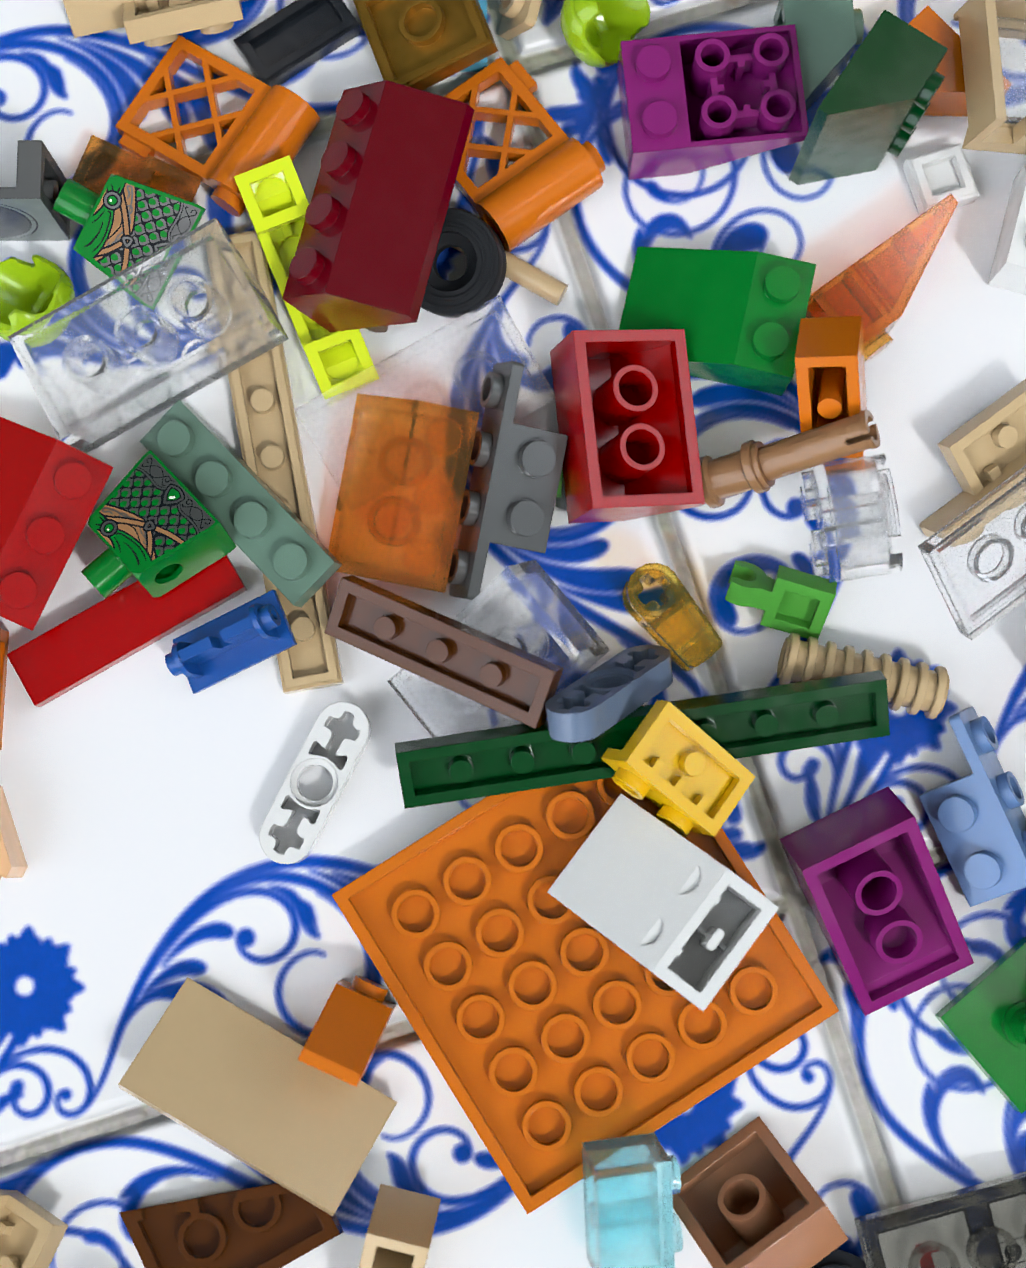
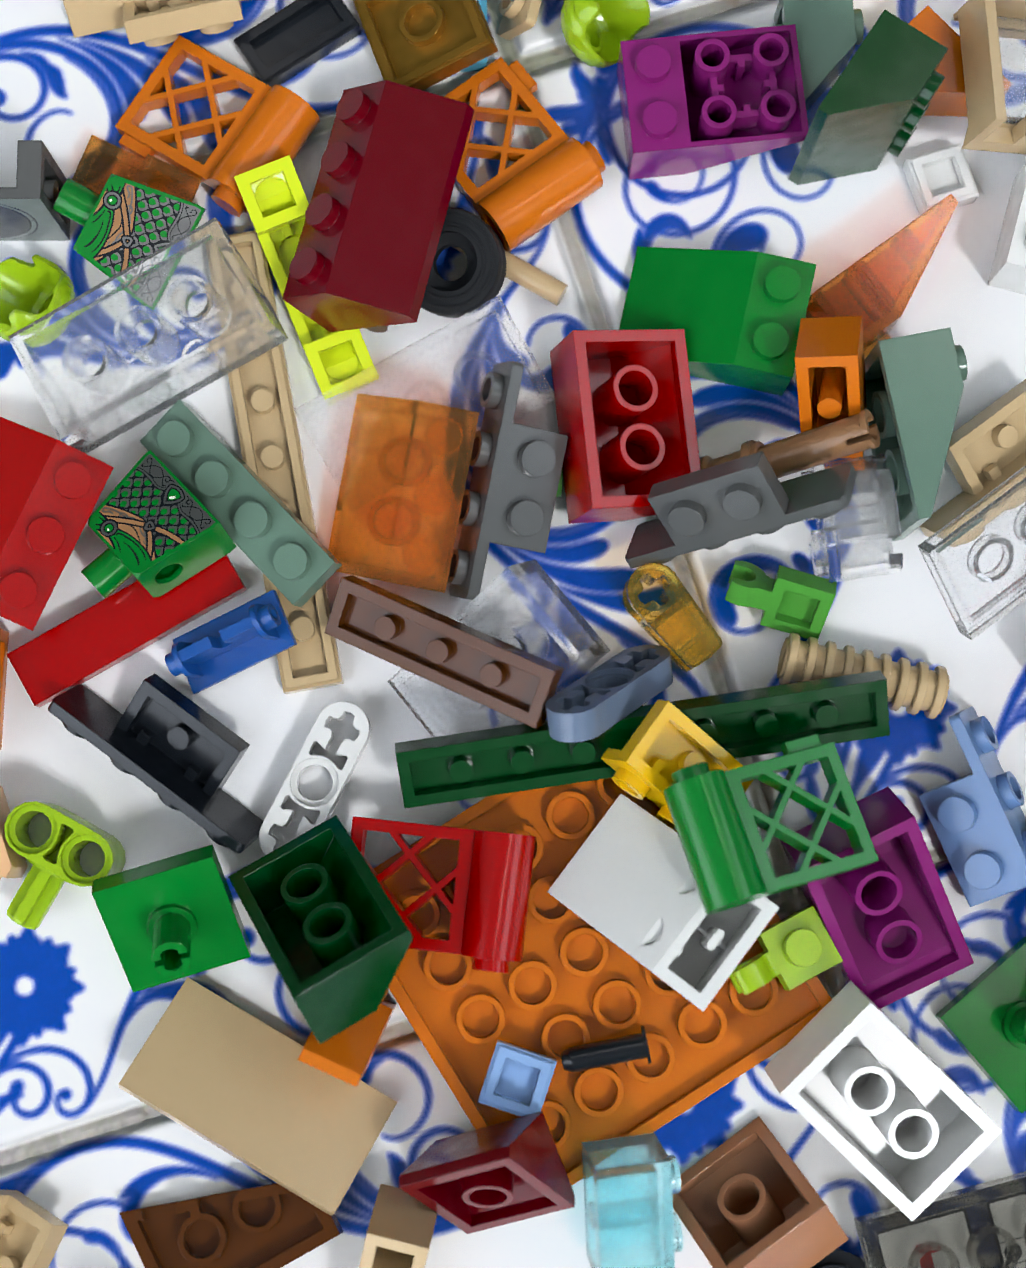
(56, 859): none -> lime beam
(171, 750): none -> black bracket
(171, 918): none -> green tile
(325, 926): none -> dark green slope
(488, 890): none -> red piece
(492, 1175): none -> dark red slope
(517, 1079): none -> light blue tile
(606, 1052): none -> black piece
(722, 829): none -> green piece
(733, 503): none -> dark grey bracket
(792, 951): none -> lime plate
(881, 1100): none -> white brick
(914, 401): none -> sand green slope

